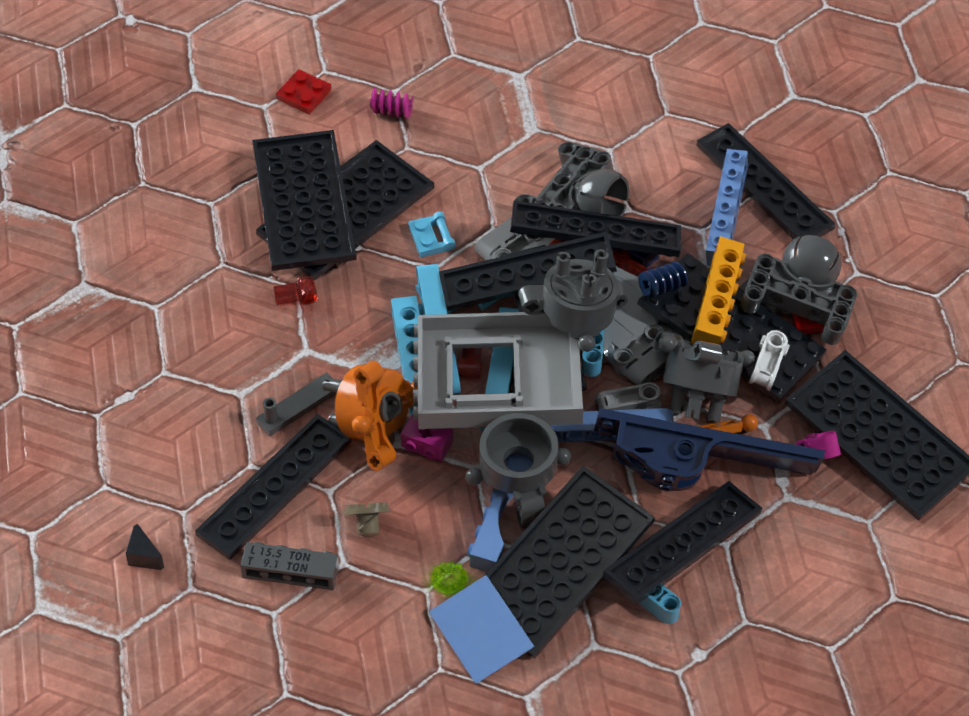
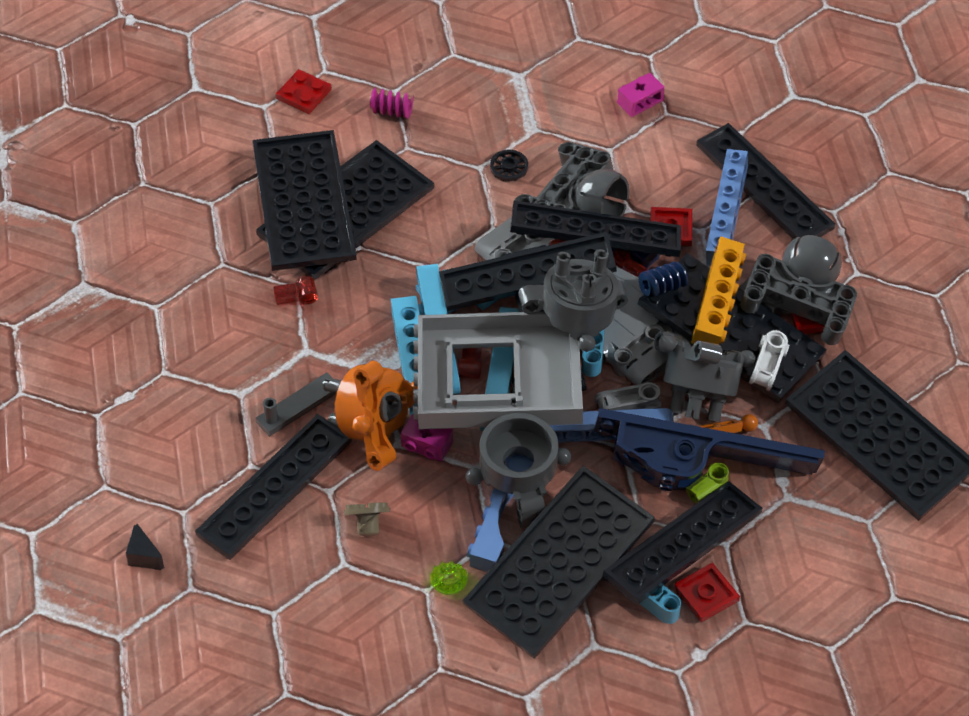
(289, 565): dark grey brick -> none
(425, 238): medium azure plate -> none
(481, 629): medium blue sticker -> none
(509, 165): none -> black wheel
(640, 94): none -> dark pink brick
(675, 216): none -> red plate
(706, 592): none -> red plate
(708, 483): none -> lime piece
(824, 441): dark pink piece -> none

